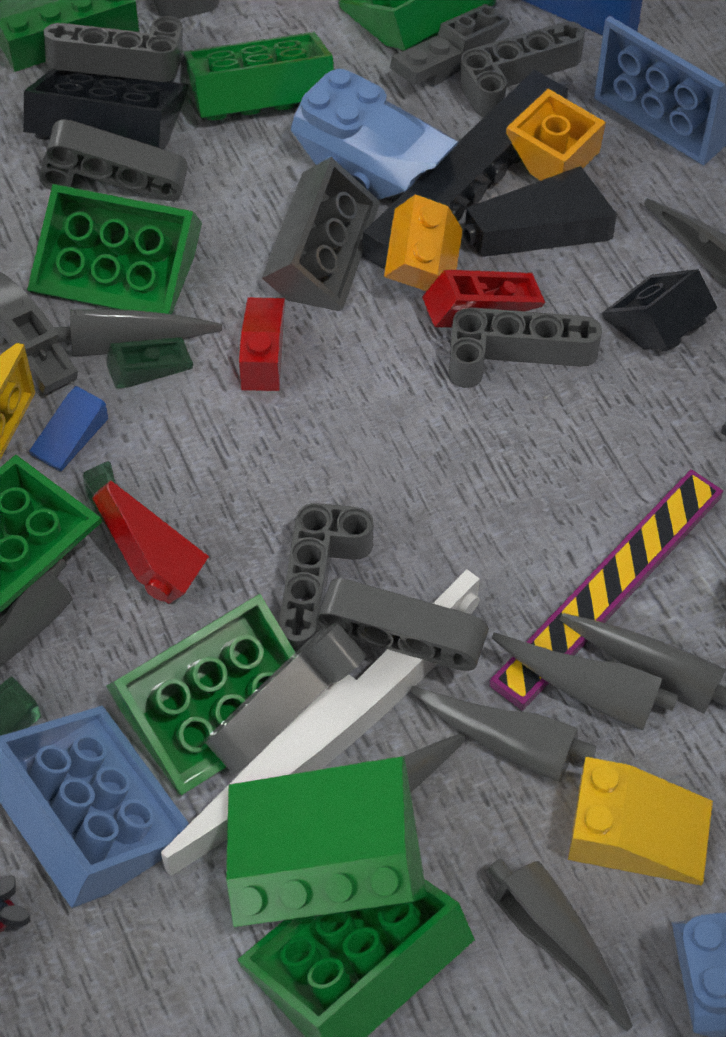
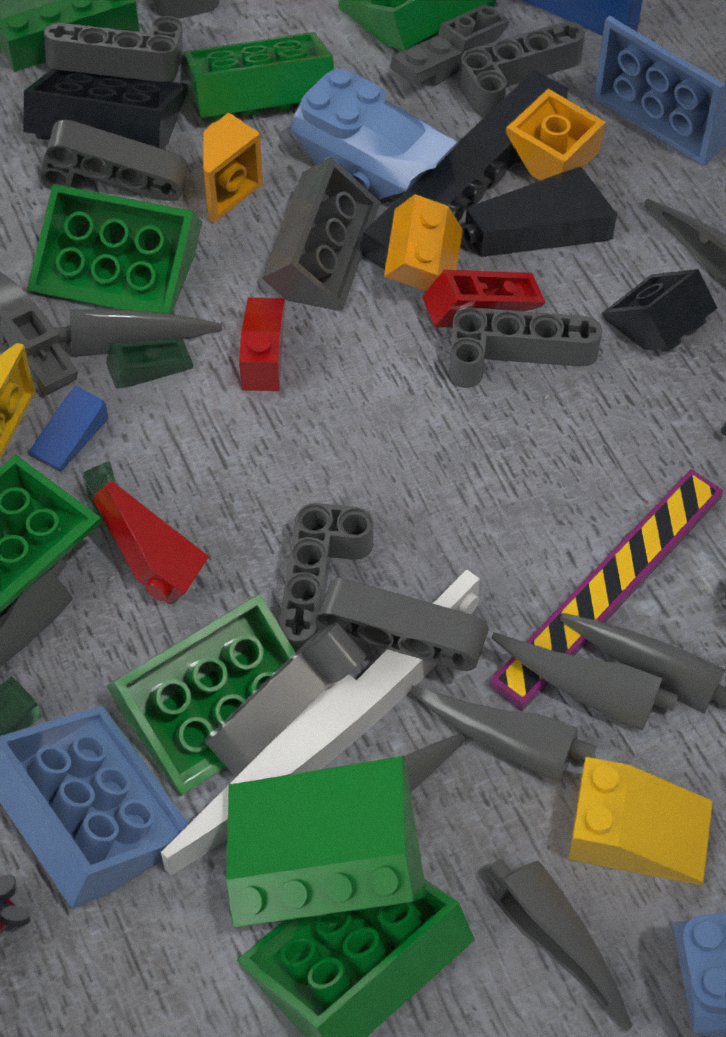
(230, 164): none -> light orange slope

